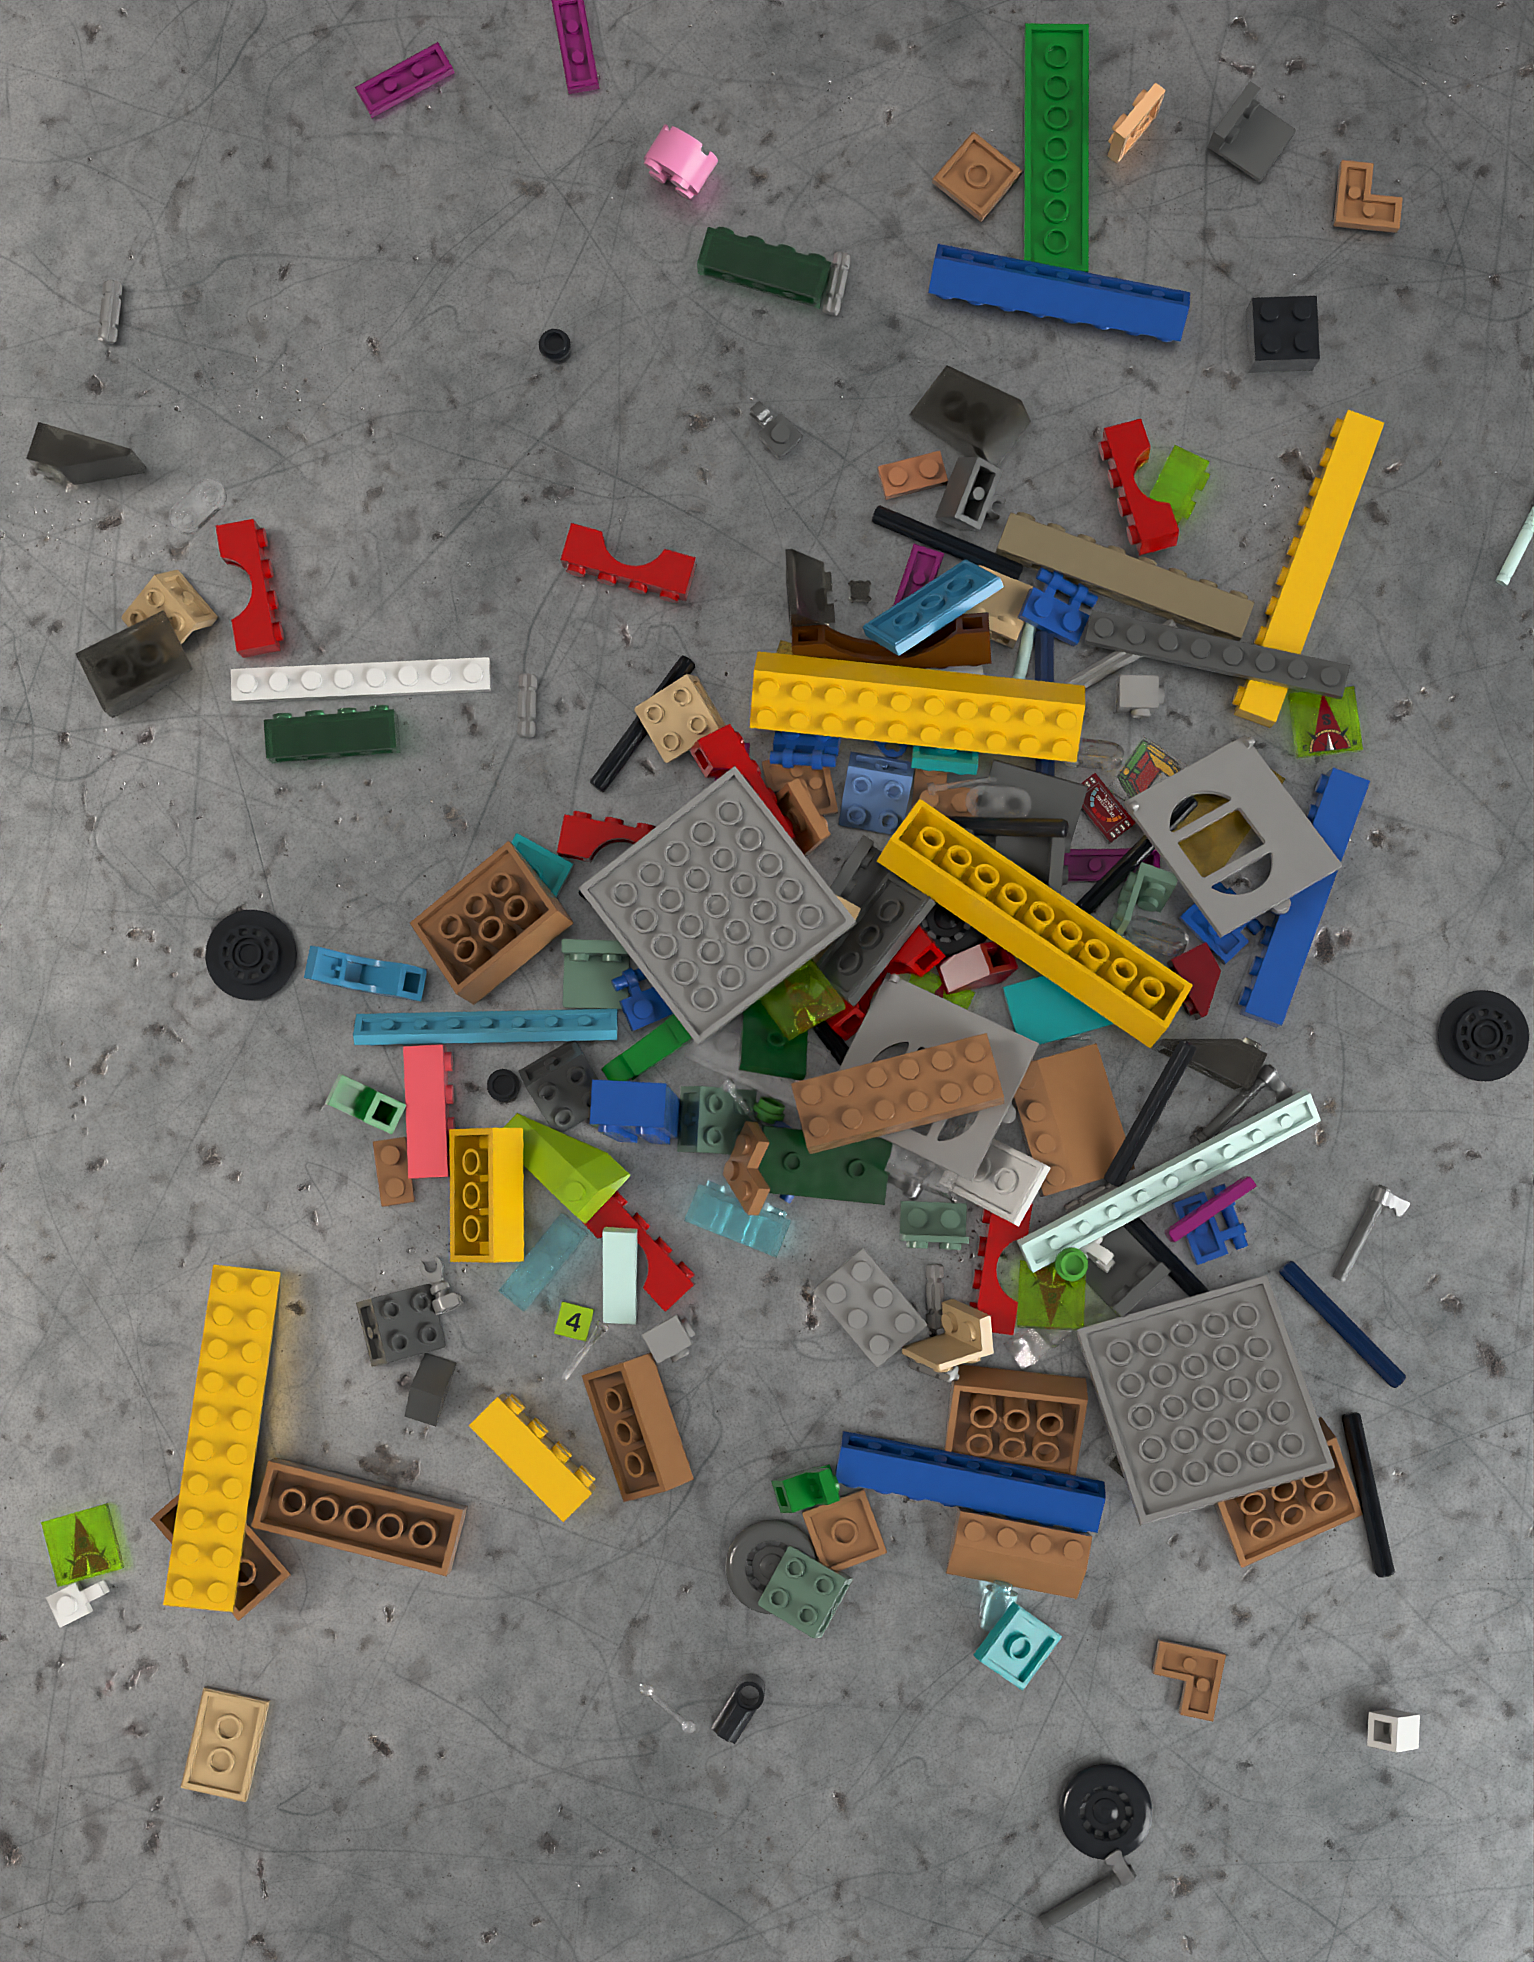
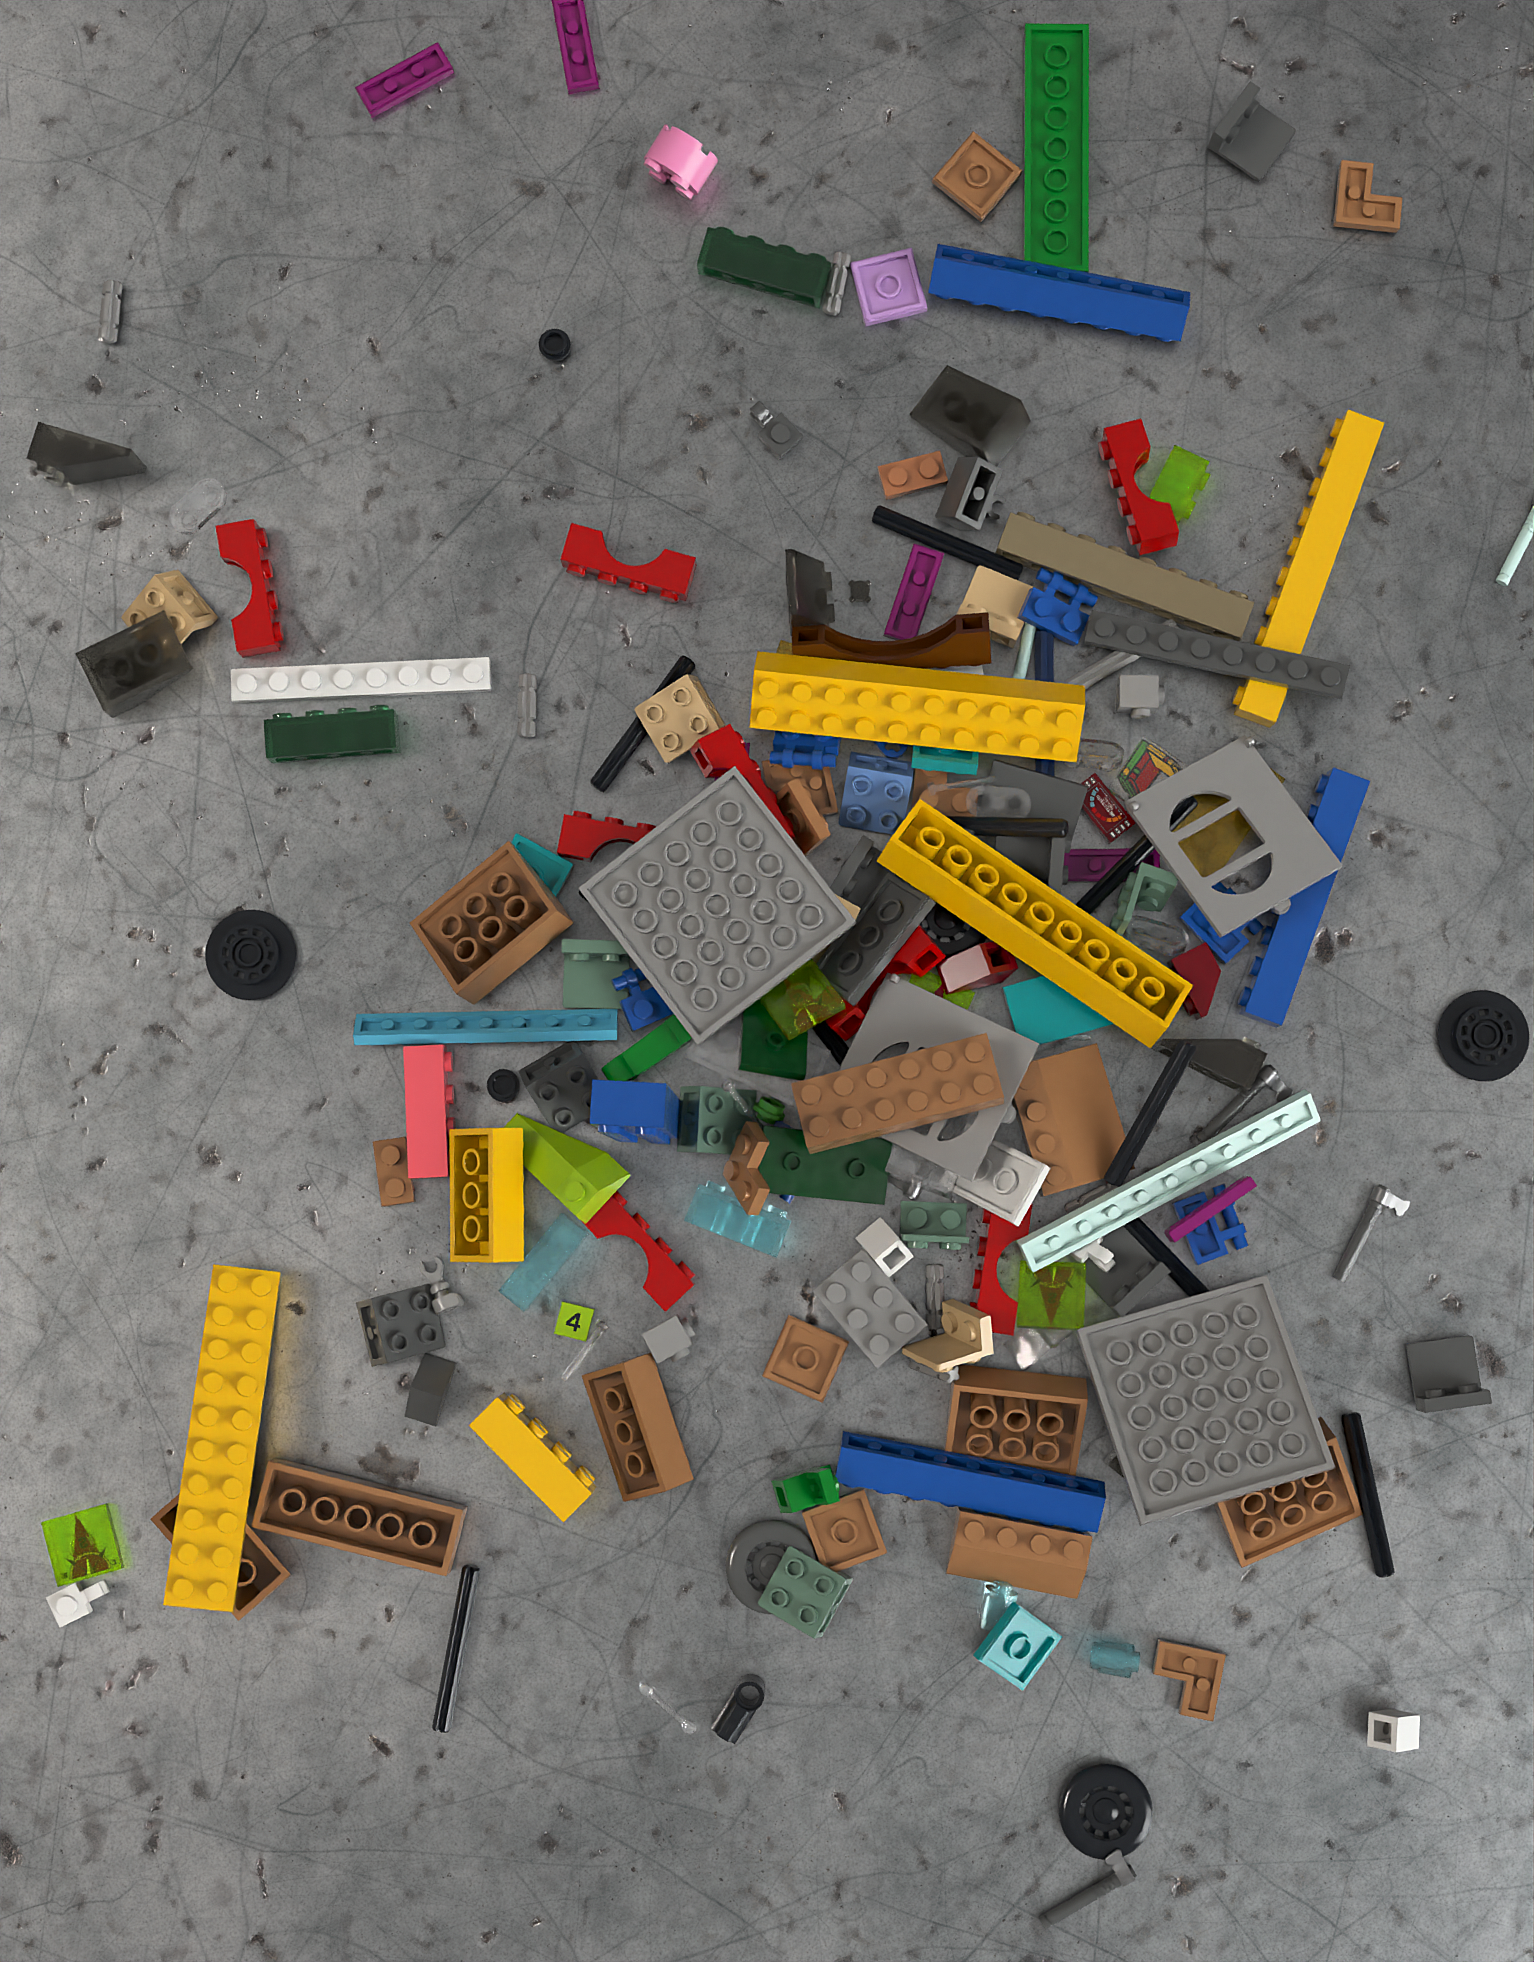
(225, 1744): tan tile -> none
(365, 974): dark azure arch -> none
(365, 1103): brick -> none
(456, 1649): none -> black axle
(619, 1275): light aqua tile -> none
(805, 1358): none -> medium nougat plate
(879, 1242): none -> white brick
(888, 287): none -> lavender tile
(932, 607): dark azure tile -> none
(1071, 1264): bright green plate -> none
(1114, 1658): none -> clear light blue brick
(1131, 127): light nougat plate -> none
(1282, 334): black brick -> none
(1325, 724): clear neon green tile -> none
(1342, 1324): dark blue axle -> none
(1446, 1374): none -> dark grey bracket

